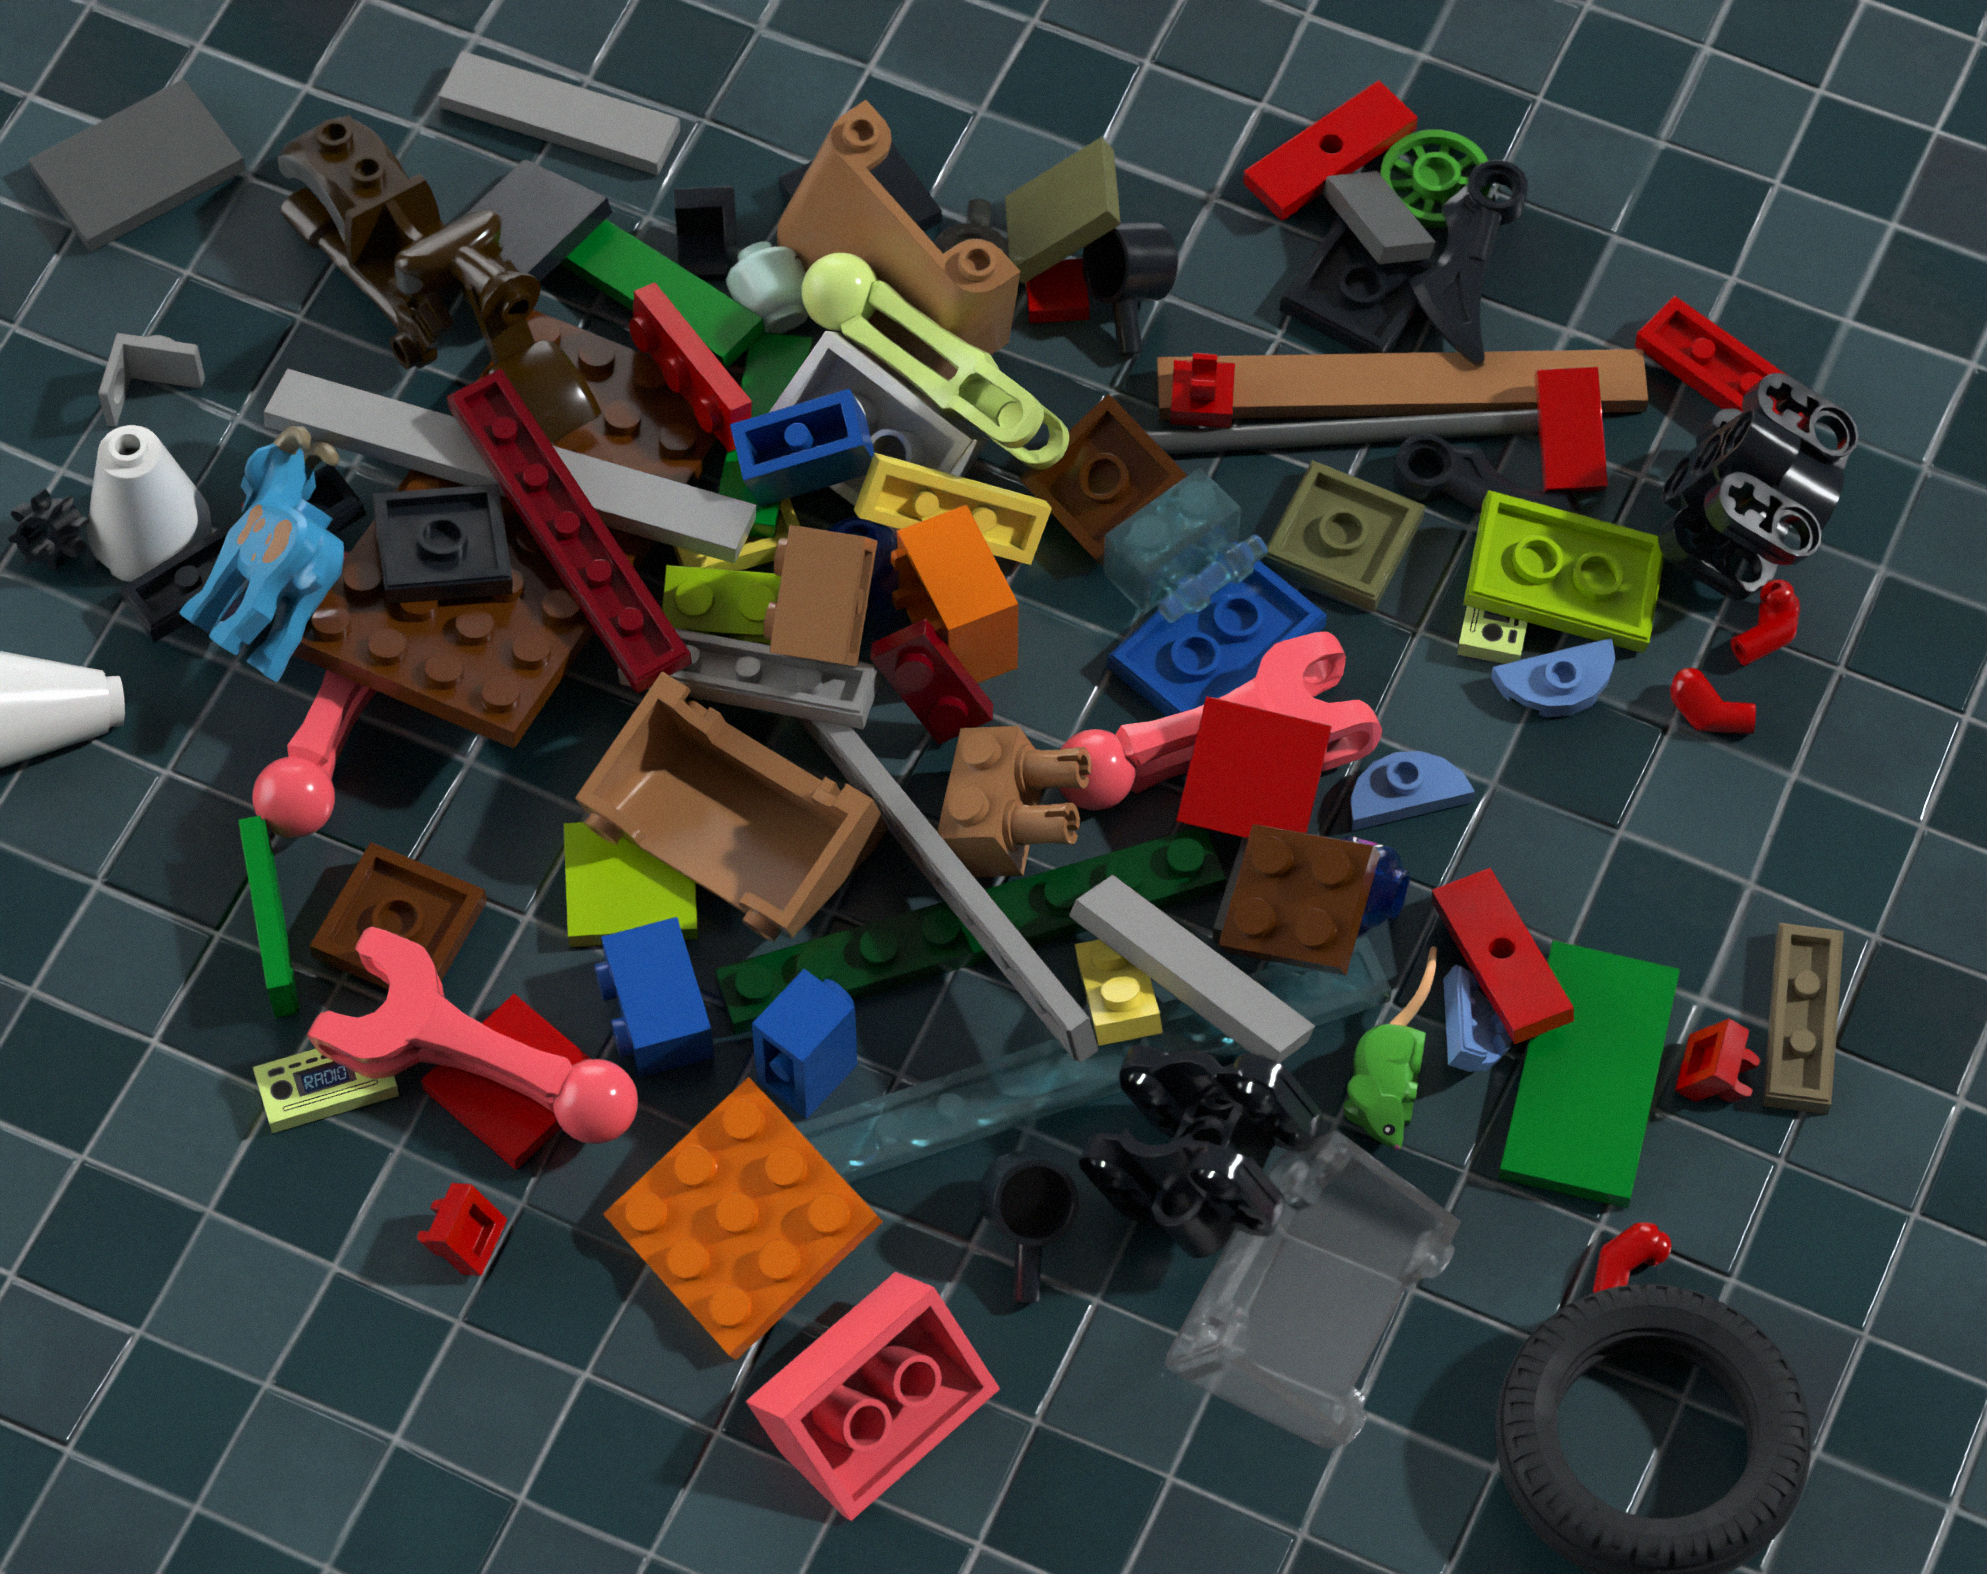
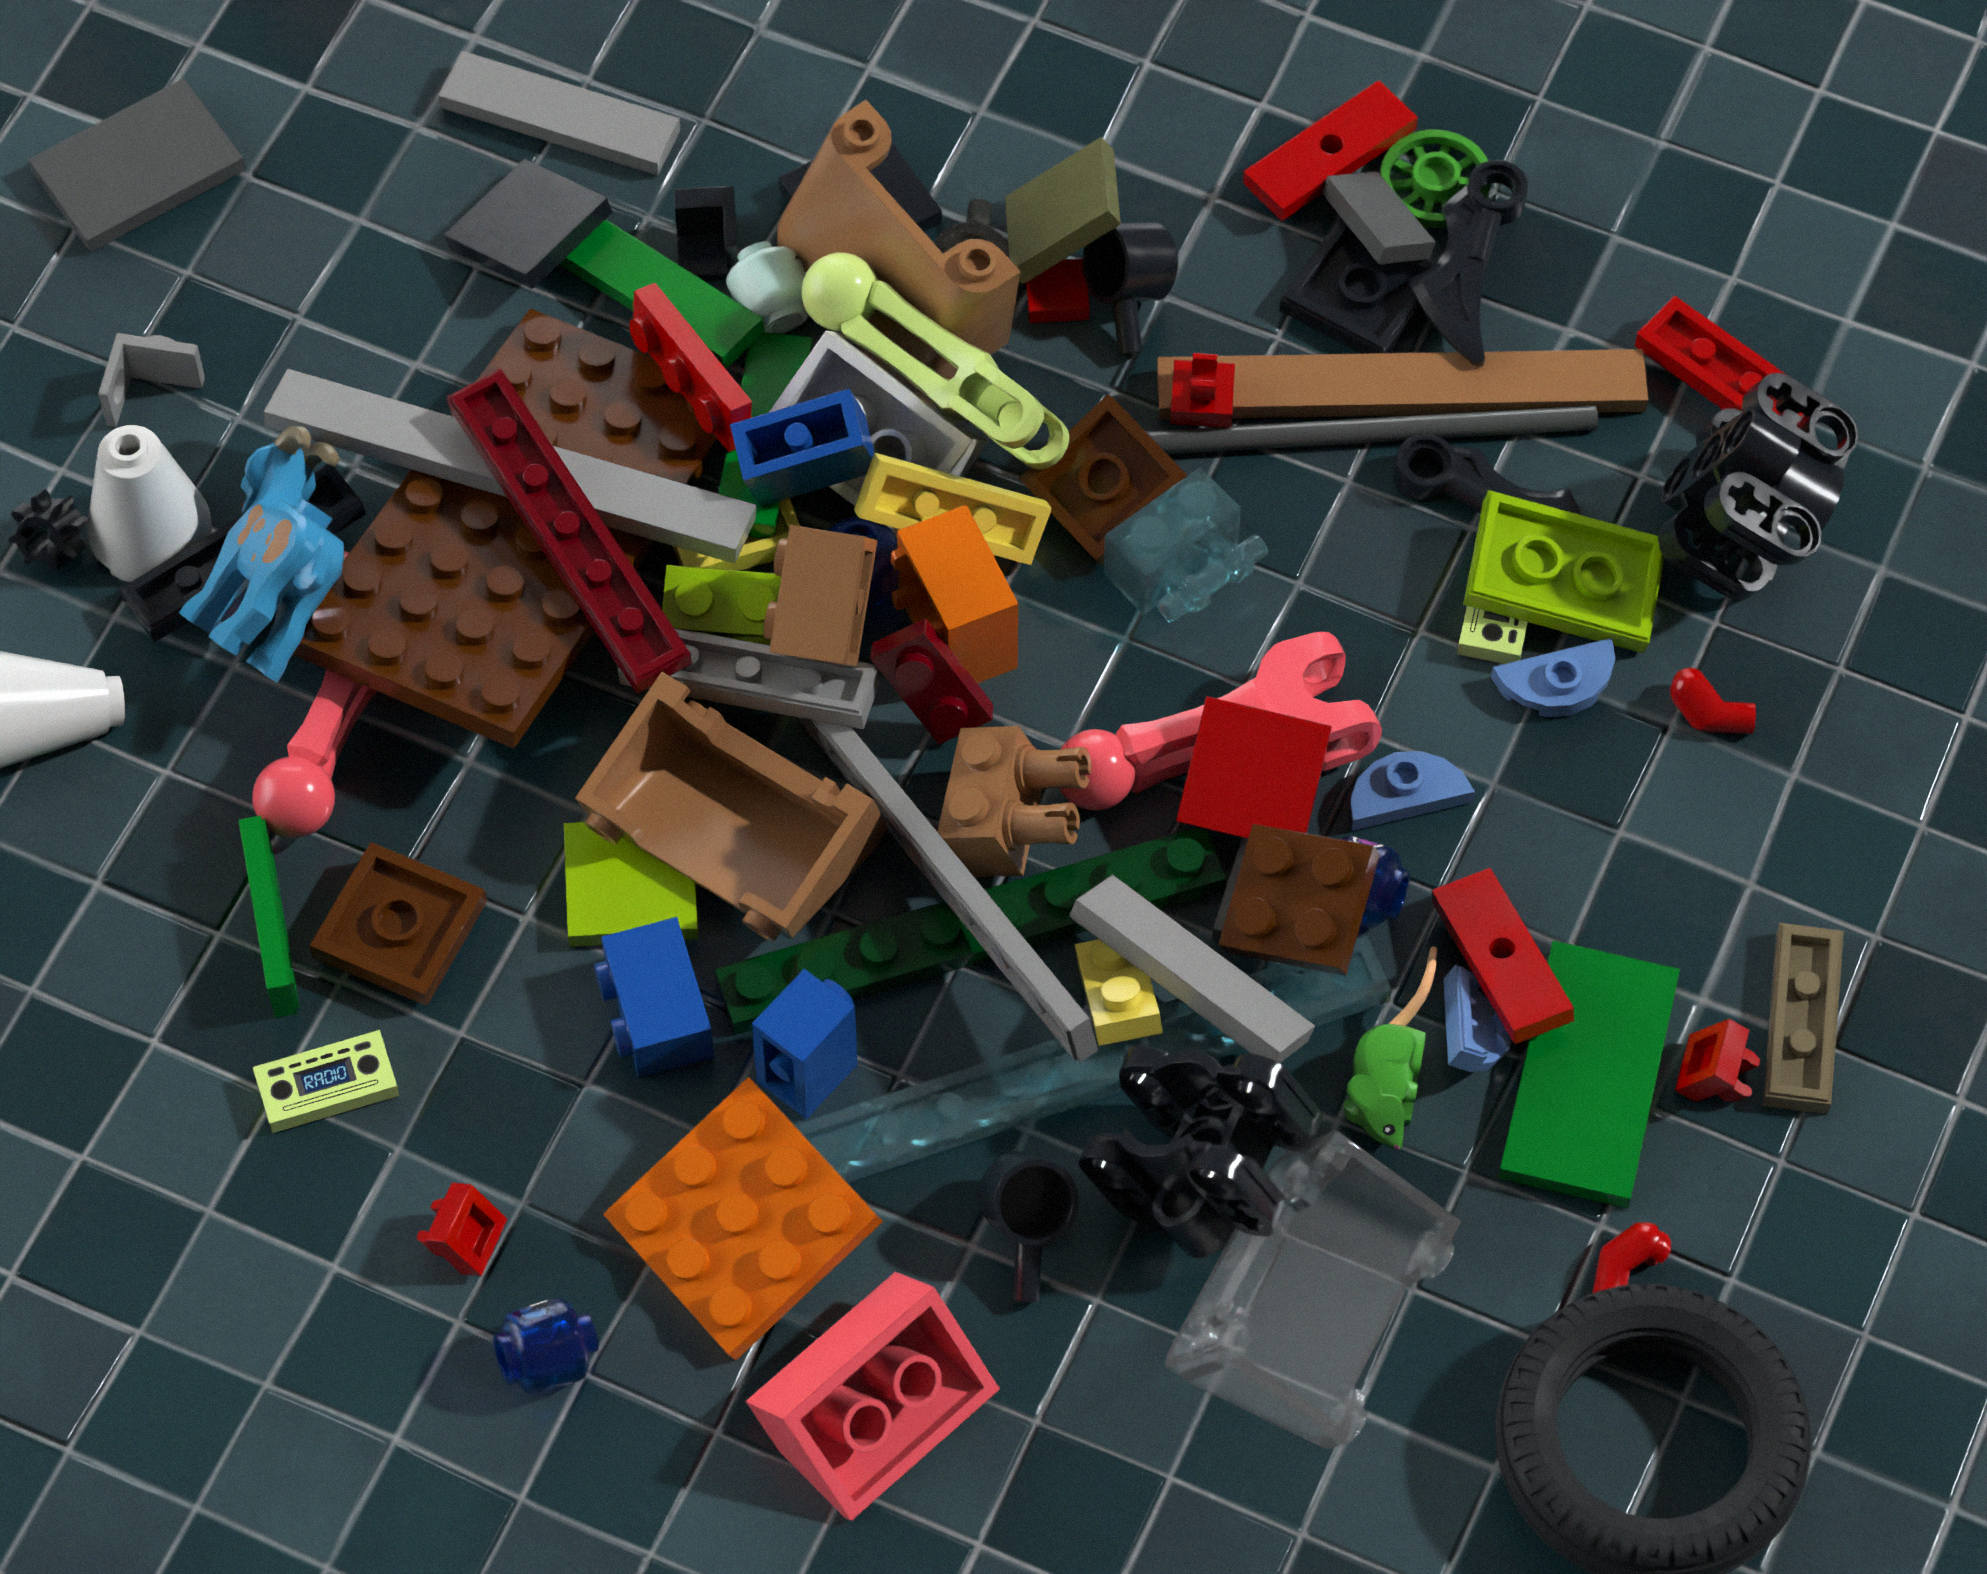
(406, 260): dark brown piece -> none
(418, 1024): coral piece -> none
(442, 544): black tile -> none
(494, 1113): red tile -> none
(545, 1346): none -> clear blue head
(1218, 646): blue tile -> none
(1343, 535): olive tile -> none
(1571, 429): red tile -> none
(1776, 623): red arm -> none

